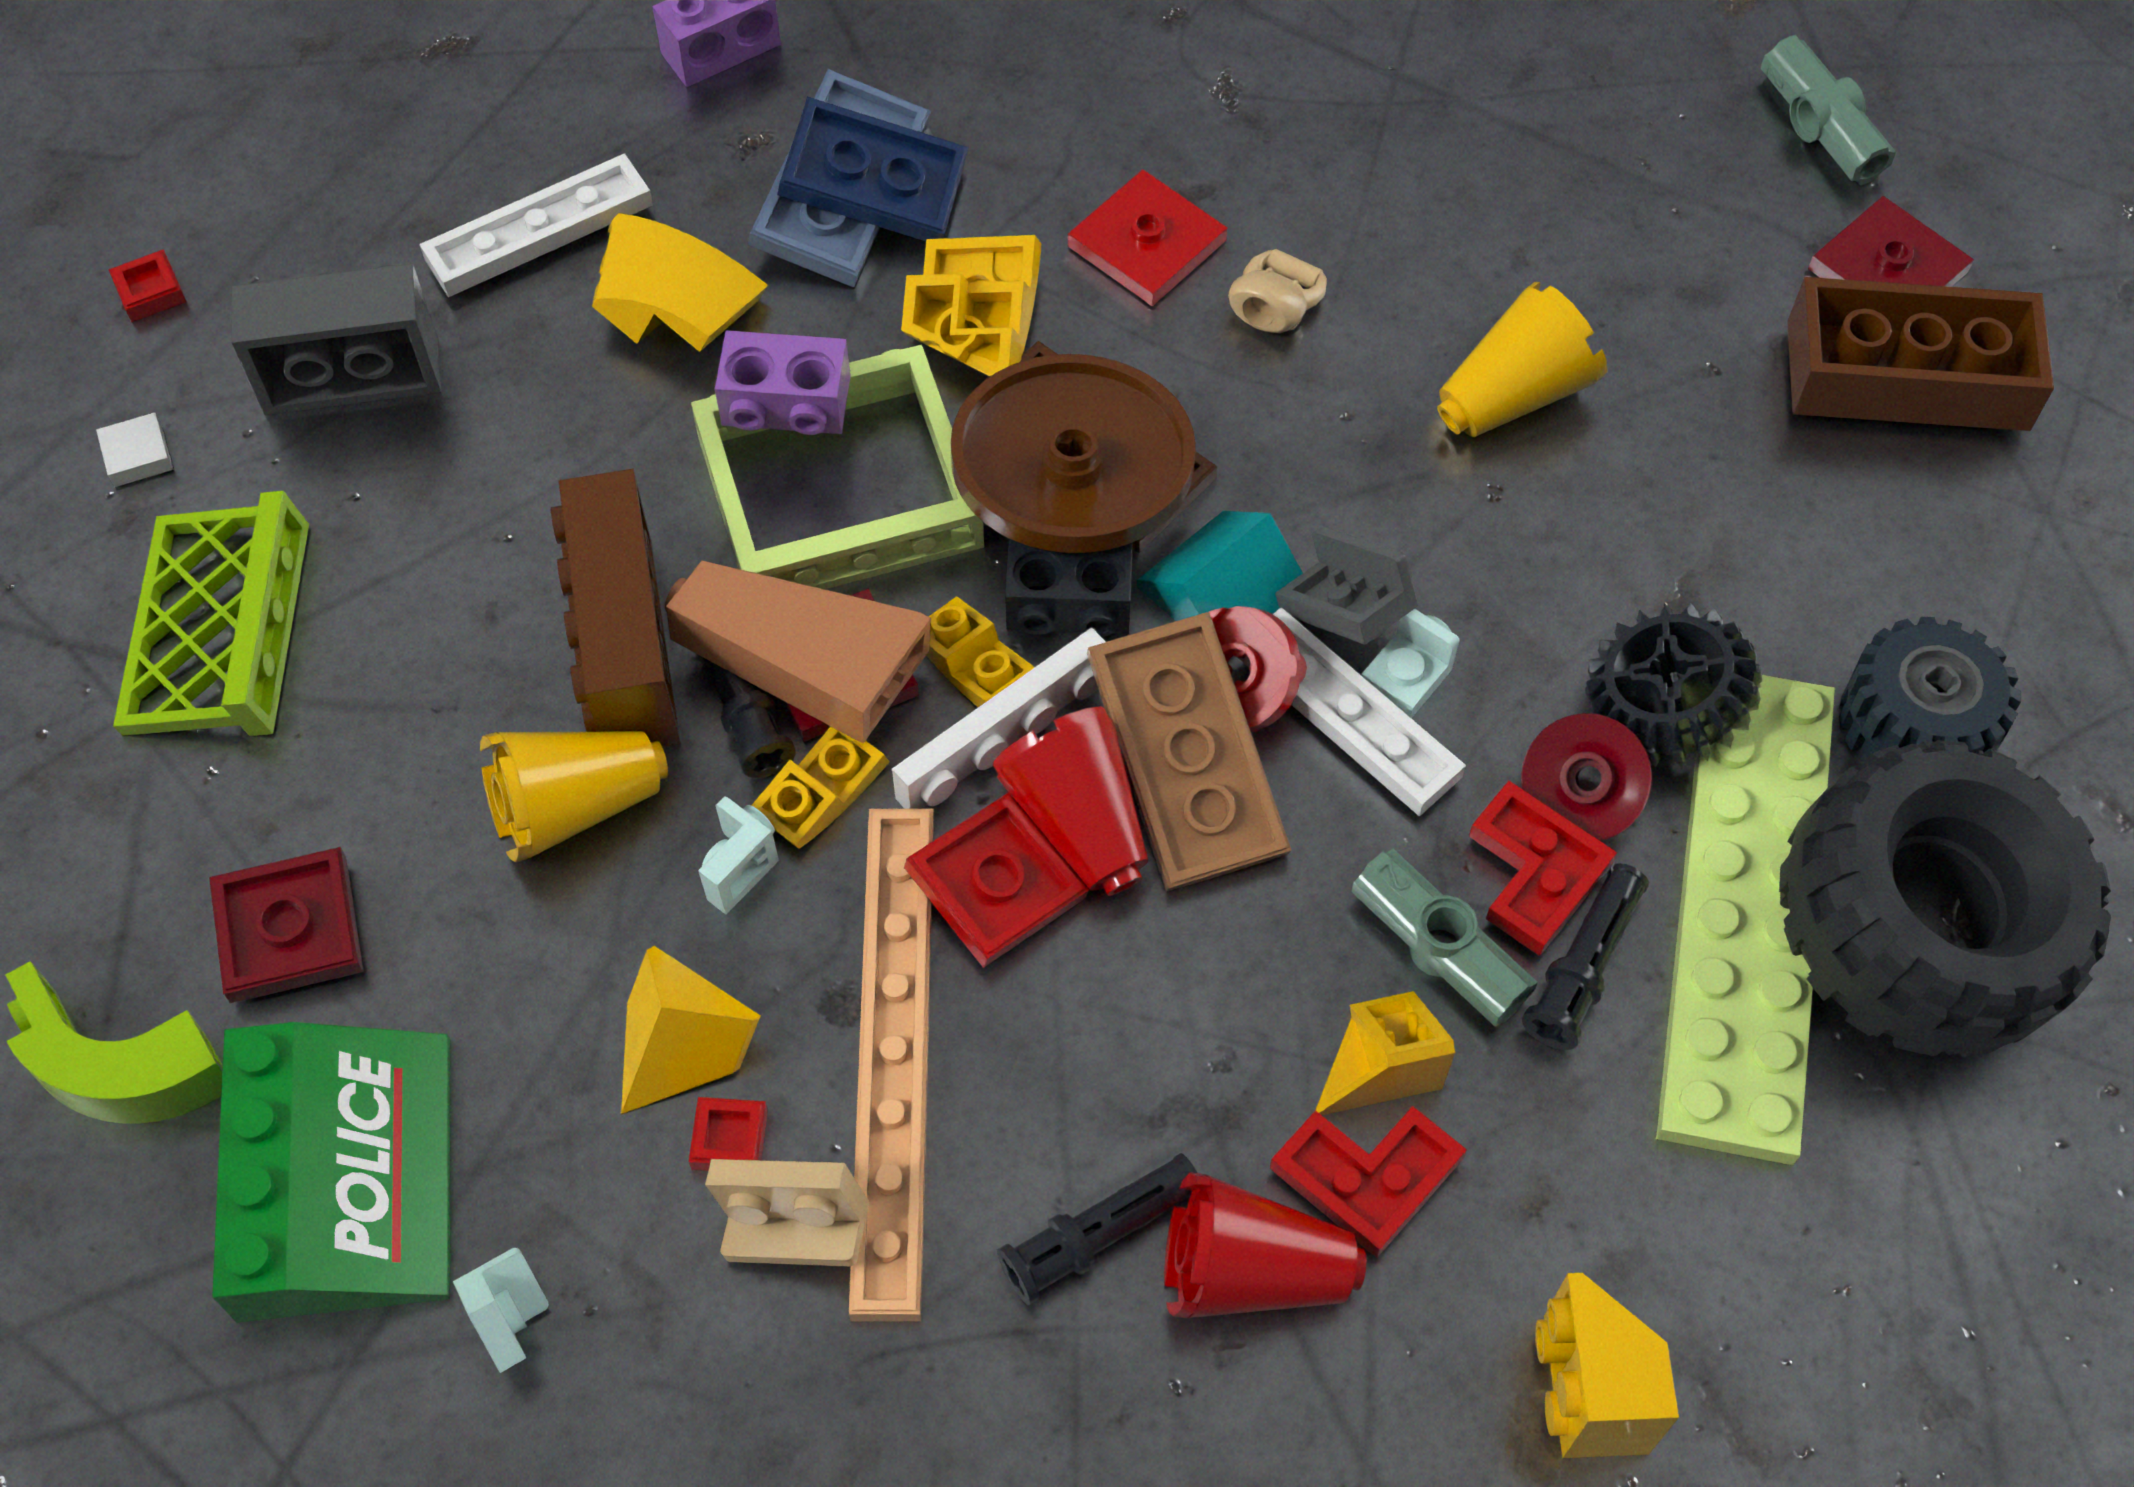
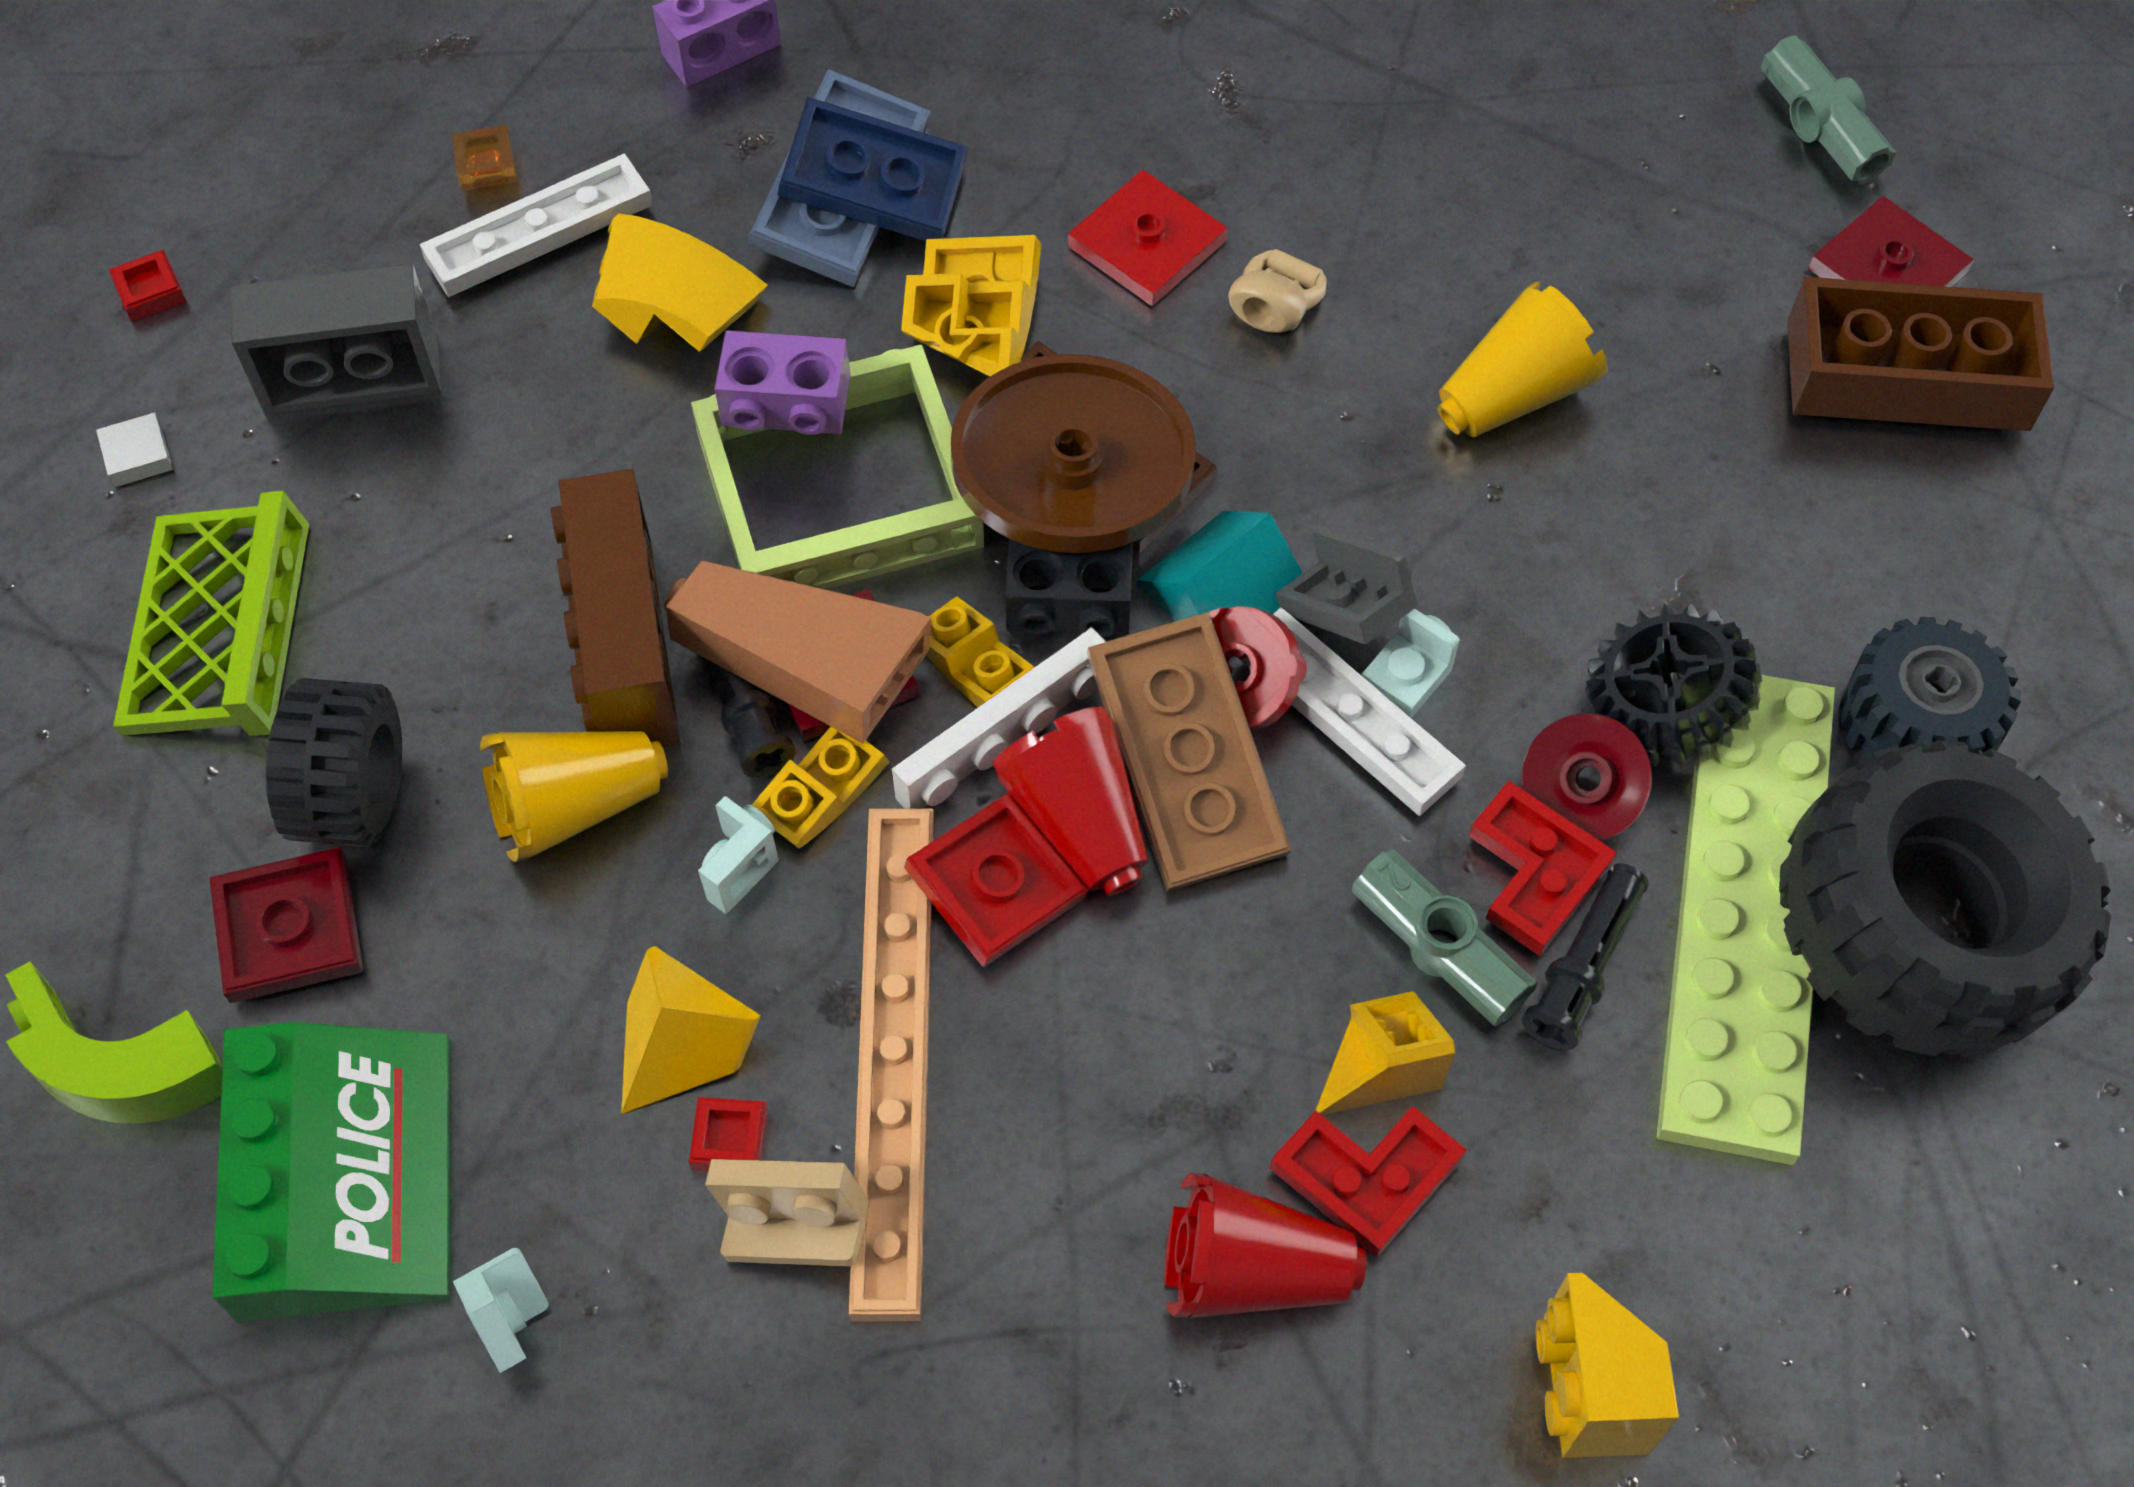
(334, 762): none -> black tyre
(484, 157): none -> clear orange plate
(1067, 1238): black pin -> none

